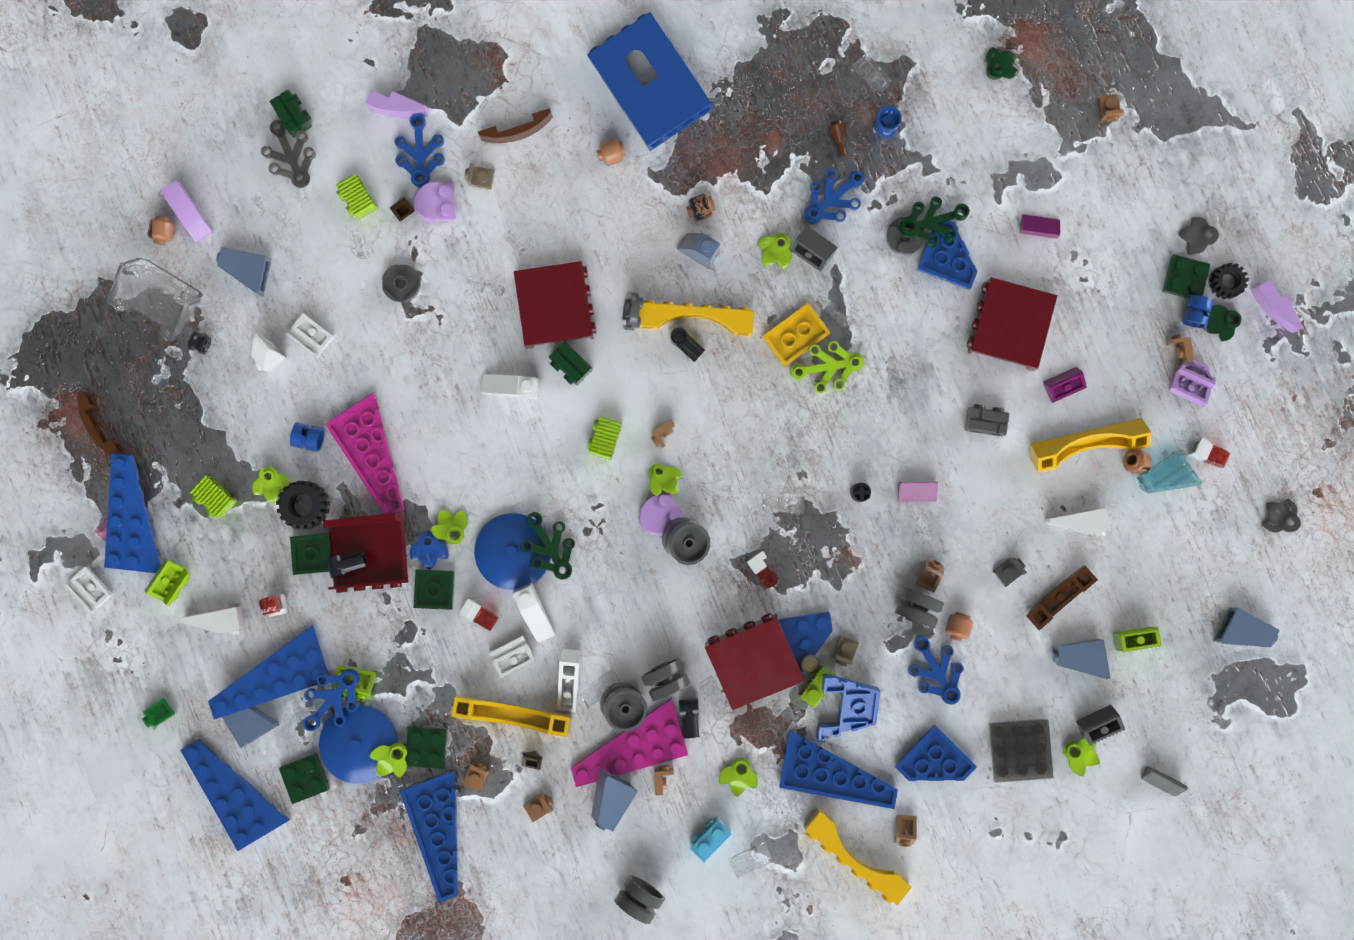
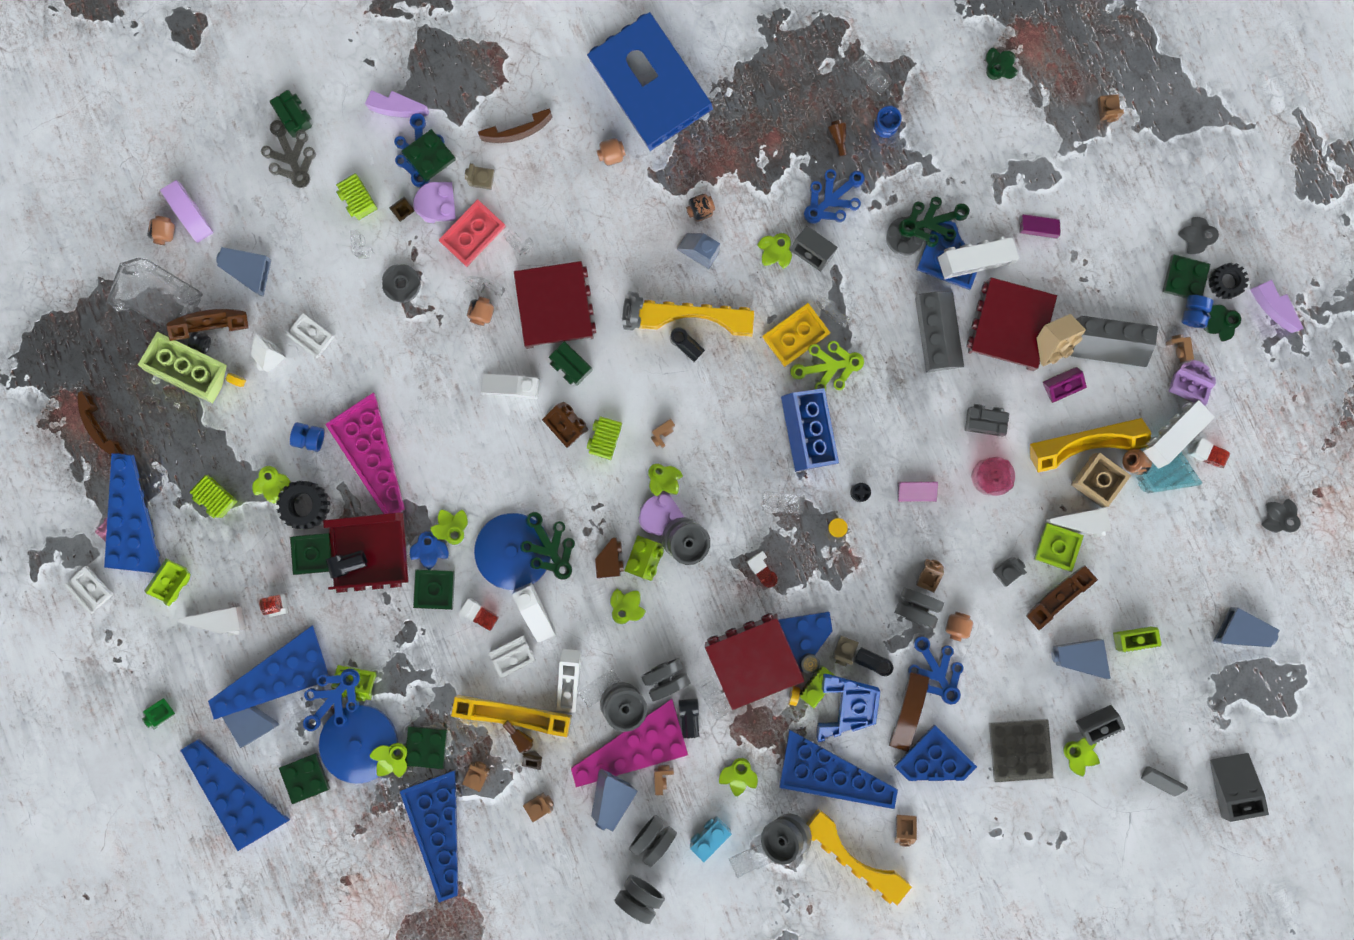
(184, 367): none -> yellowish green slope
(206, 320): none -> reddish brown slope
(235, 380): none -> yellow tile
(428, 155): none -> dark green plate
(472, 233): none -> coral plate
(480, 311): none -> nougat head
(521, 740): none -> reddish brown cone
(565, 424): none -> reddish brown bracket
(608, 560): none -> reddish brown slope
(628, 604): none -> lime plate
(644, 558): none -> lime bracket
(653, 841): none -> dark grey wheel
(786, 838): none -> dark grey wheel
(794, 695): none -> yellow tile
(809, 429): none -> blue slope
(837, 527): none -> yellow tile
(872, 661): none -> black piece
(910, 711): none -> reddish brown slope
(939, 331): none -> dark grey slope
(978, 258): none -> white brick
(1004, 476): none -> clear pink brick
(1058, 547): none -> lime plate
(1059, 339): none -> tan slope
(1100, 480): none -> tan brick
(1116, 341): none -> dark grey slope
(1178, 433): none -> white brick
(1238, 788): none -> dark grey slope

